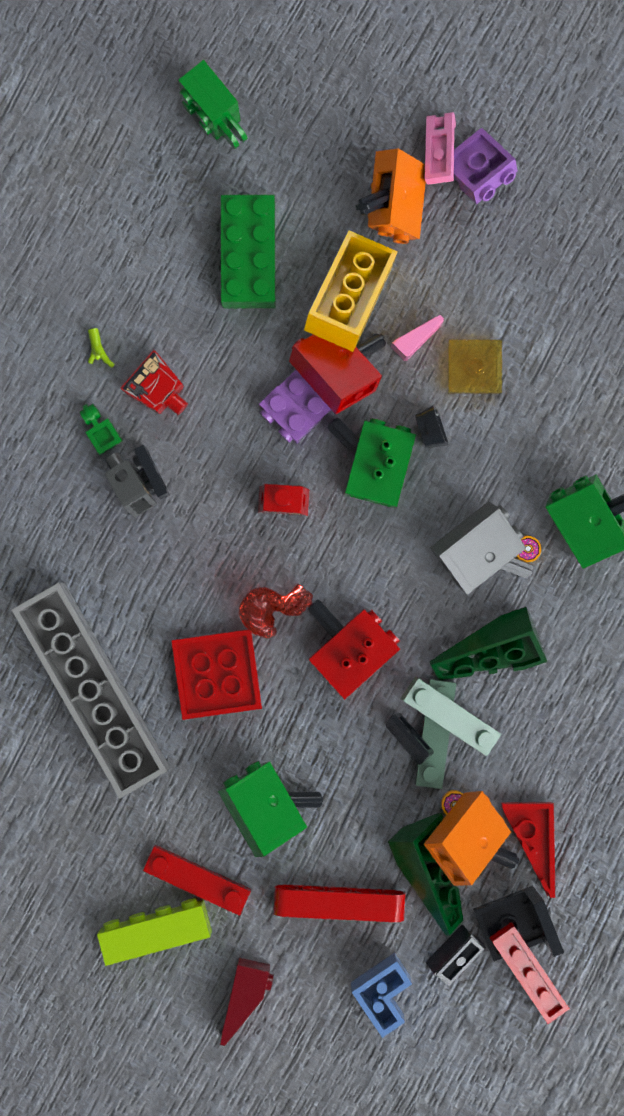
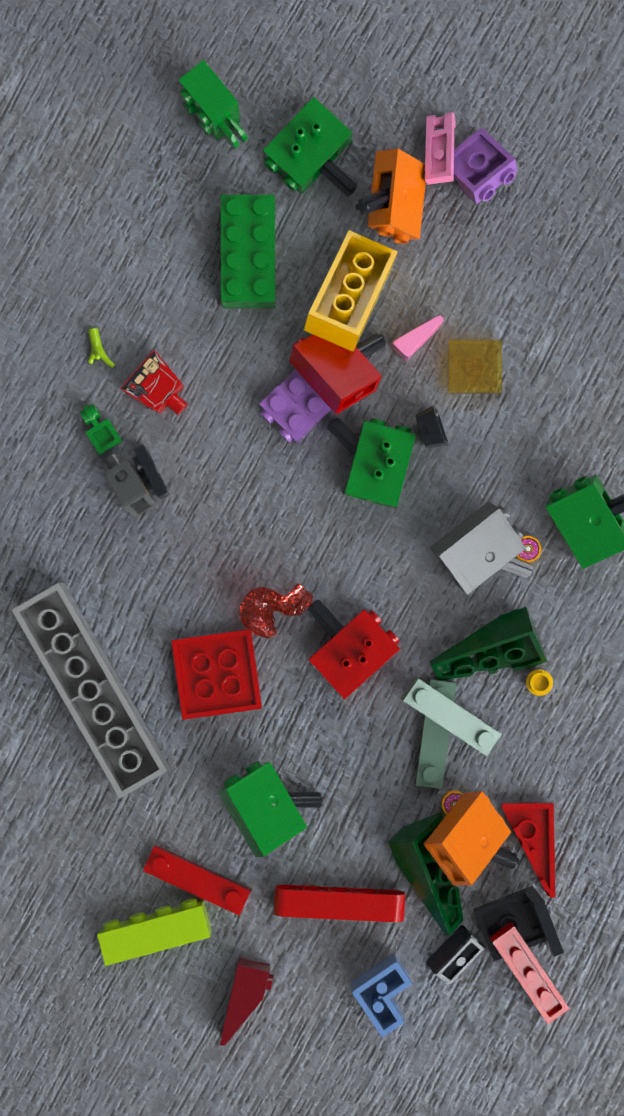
(283, 499): red torso -> none
(309, 148): none -> green piece
(409, 738): black slope -> none
(539, 682): none -> yellow plate

